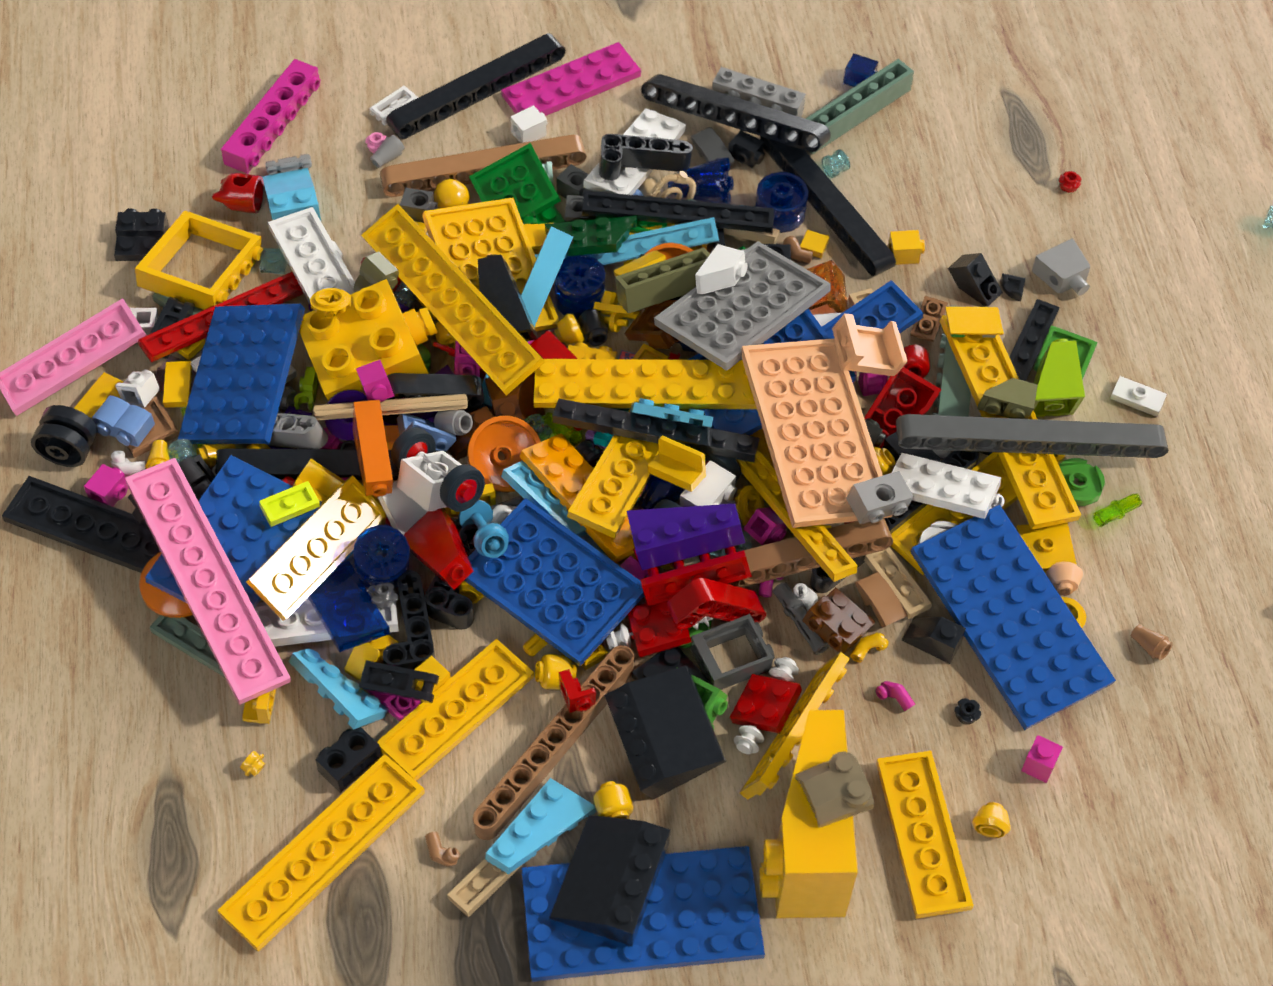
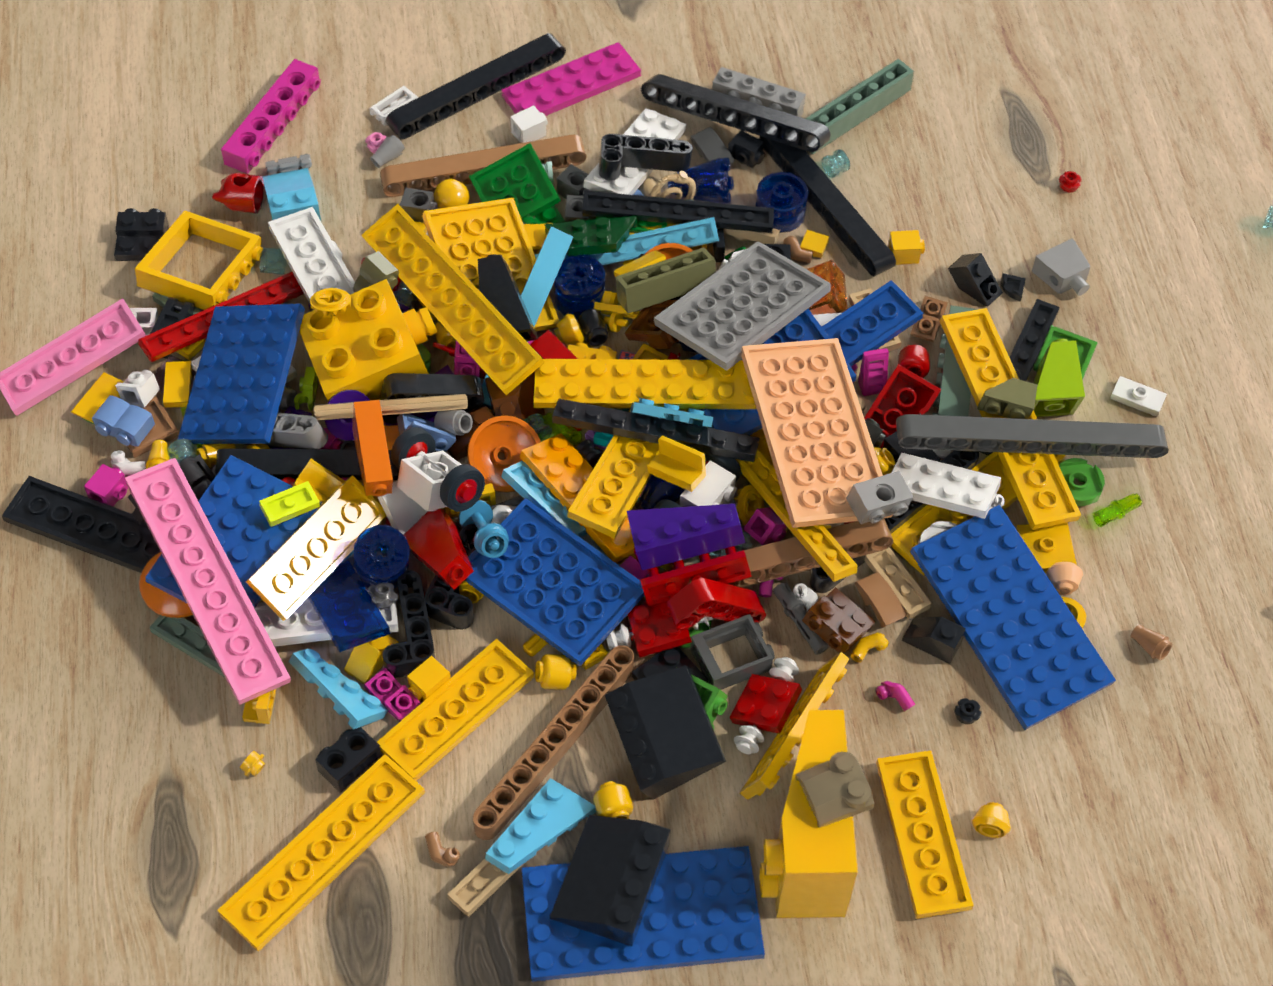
(64, 436): black wheel -> none
(375, 381): dark pink brick -> none
(398, 681): black plate -> none
(573, 695): red bracket -> none
(721, 269): white slope -> none
(859, 69): clear blue brick -> none
(868, 347): light nougat panel -> none
(974, 321): yellow piece -> none
(1042, 758): dark pink brick -> none

